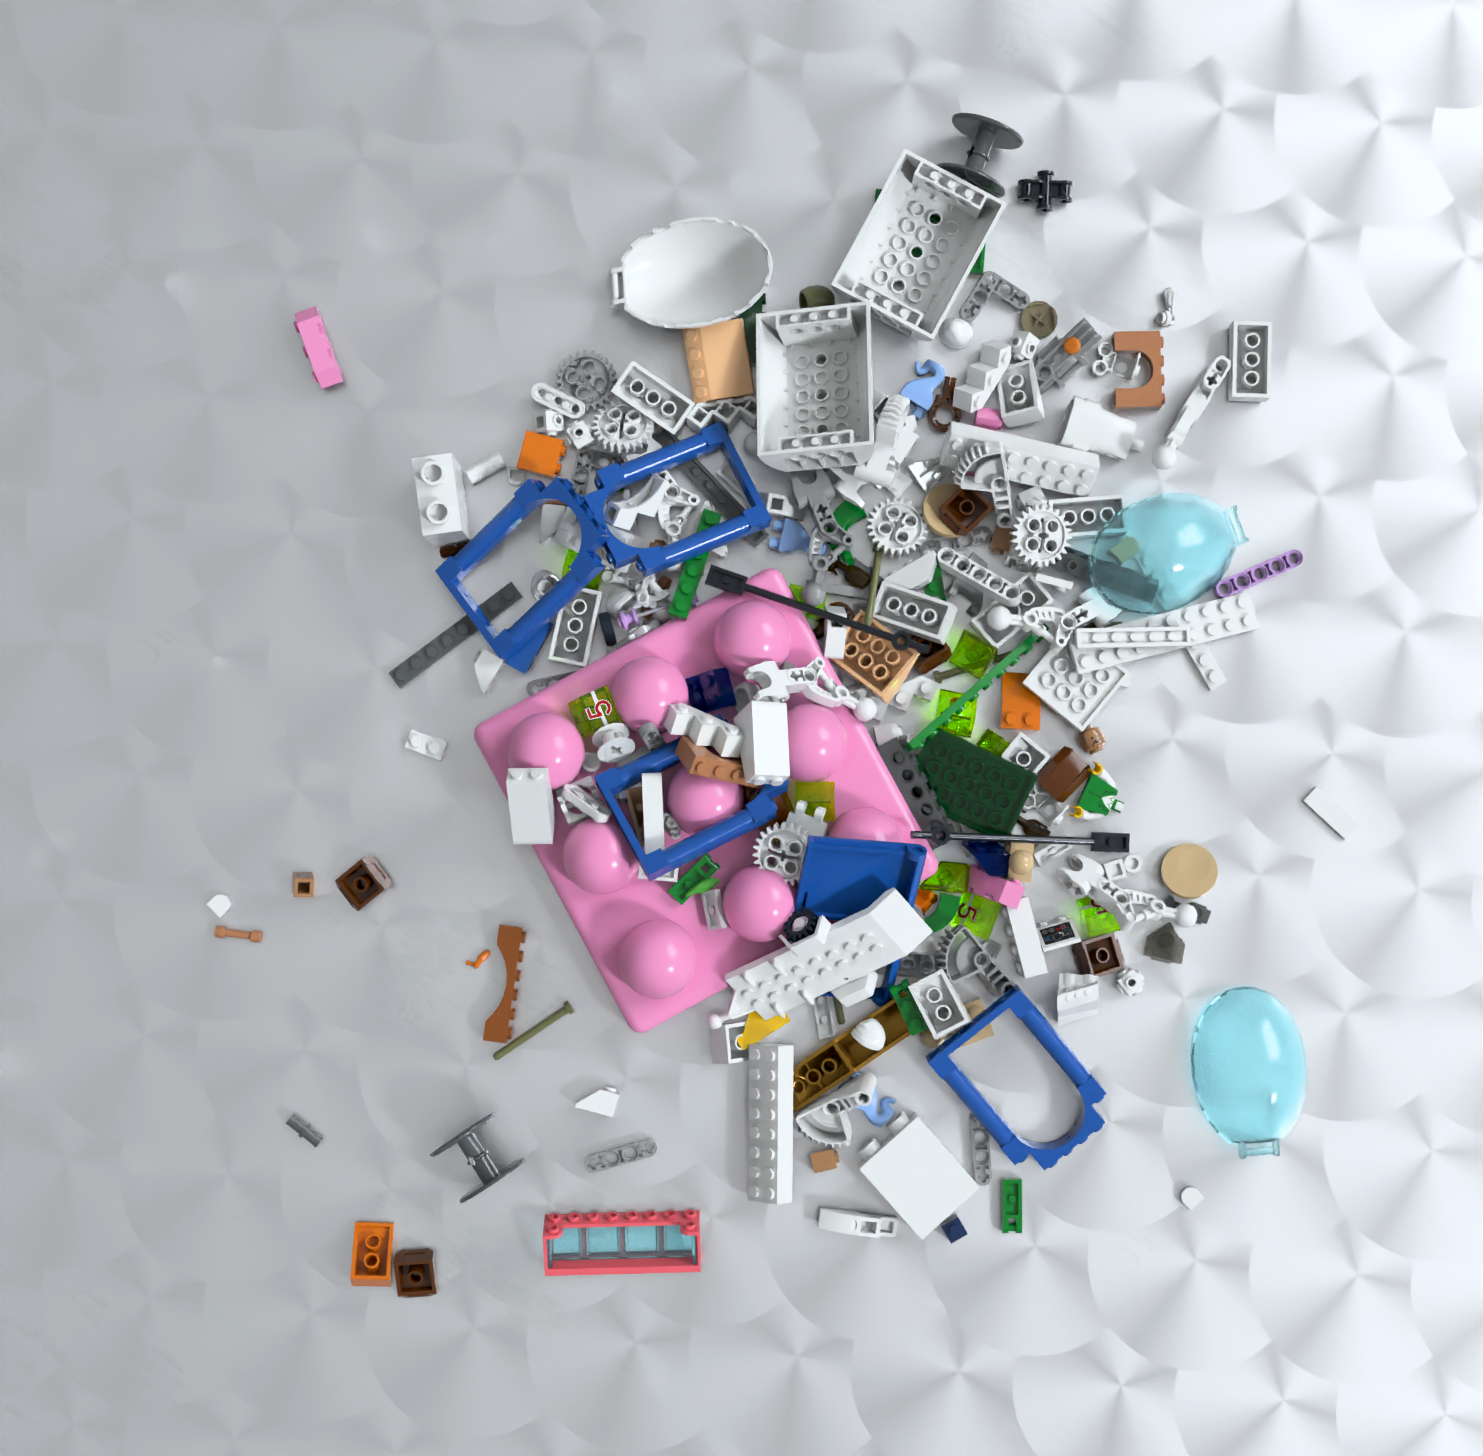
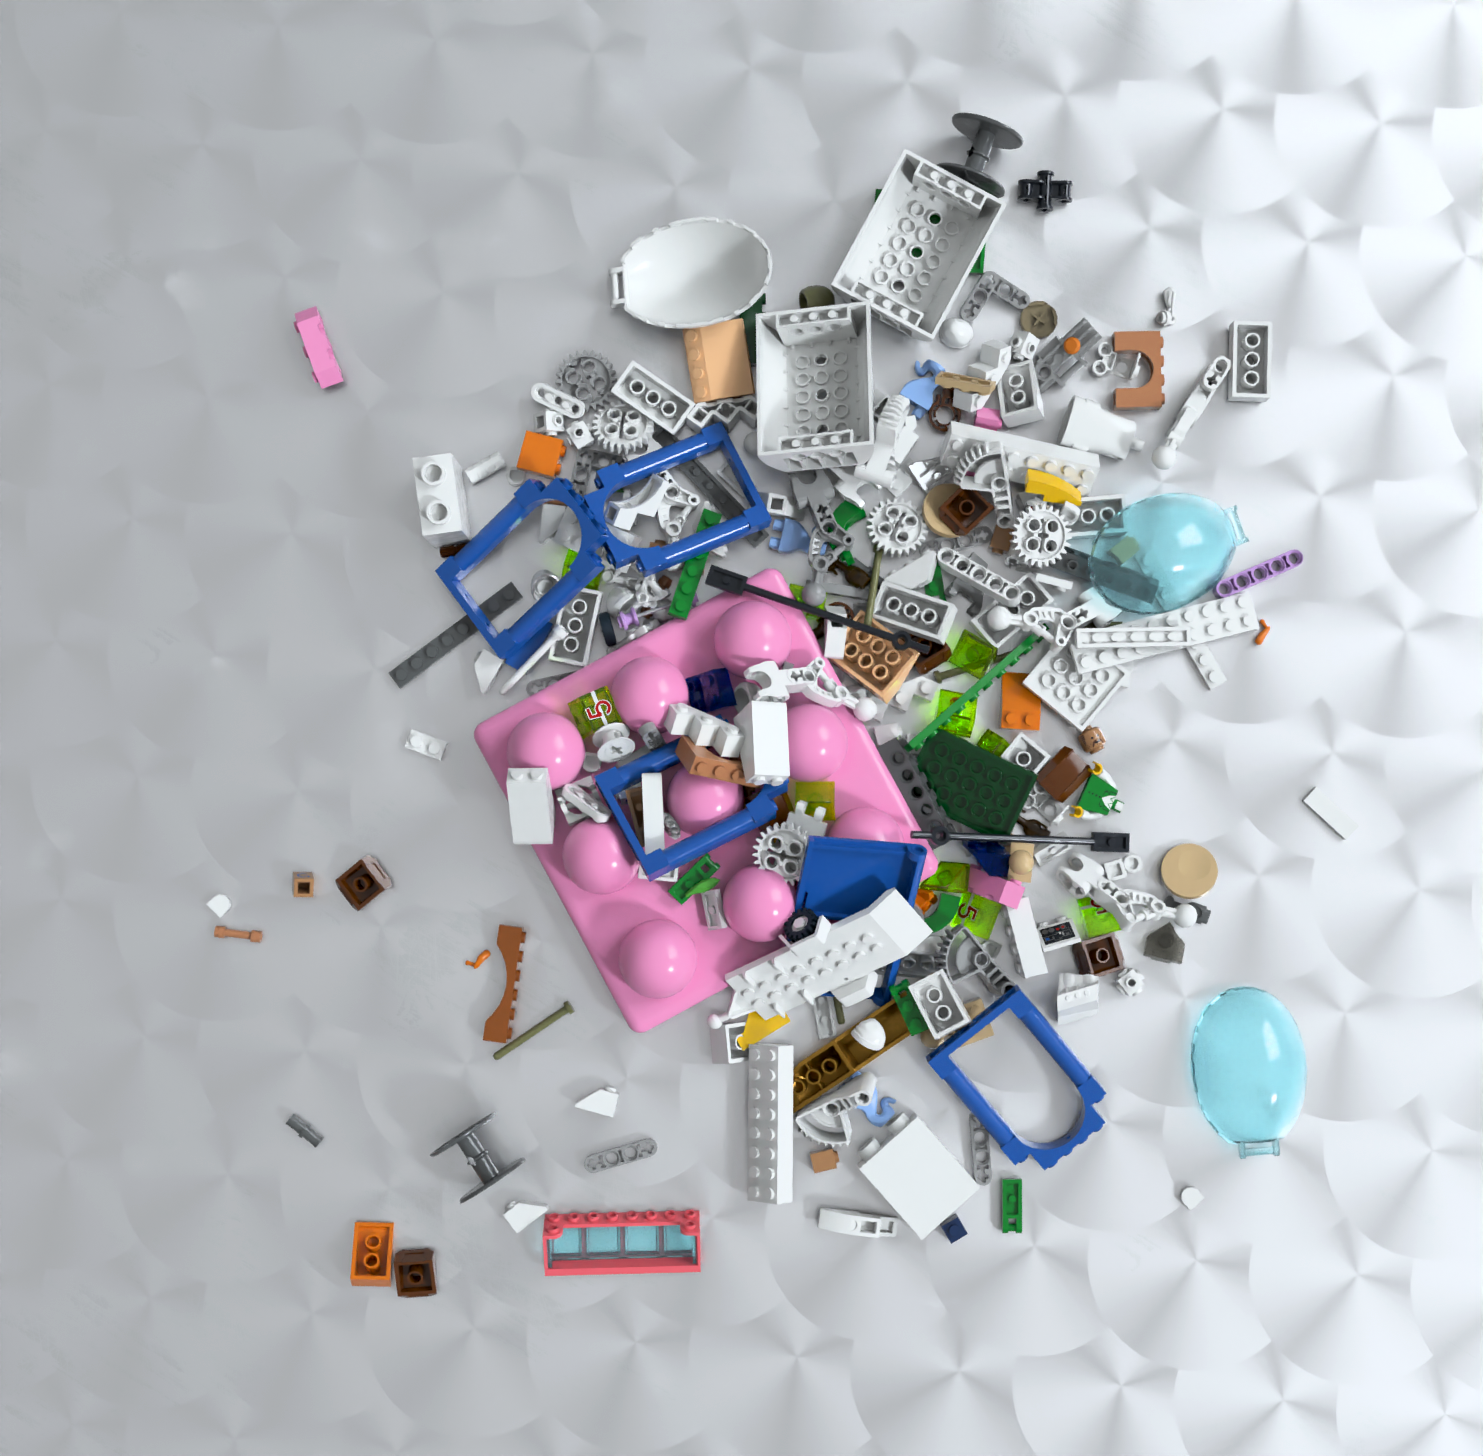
(523, 1213): none -> white slope
(558, 633): none -> white piece
(965, 383): none -> tan plate
(1051, 487): none -> yellow slope
(1070, 511): none -> white tile
(1261, 636): none -> orange piece

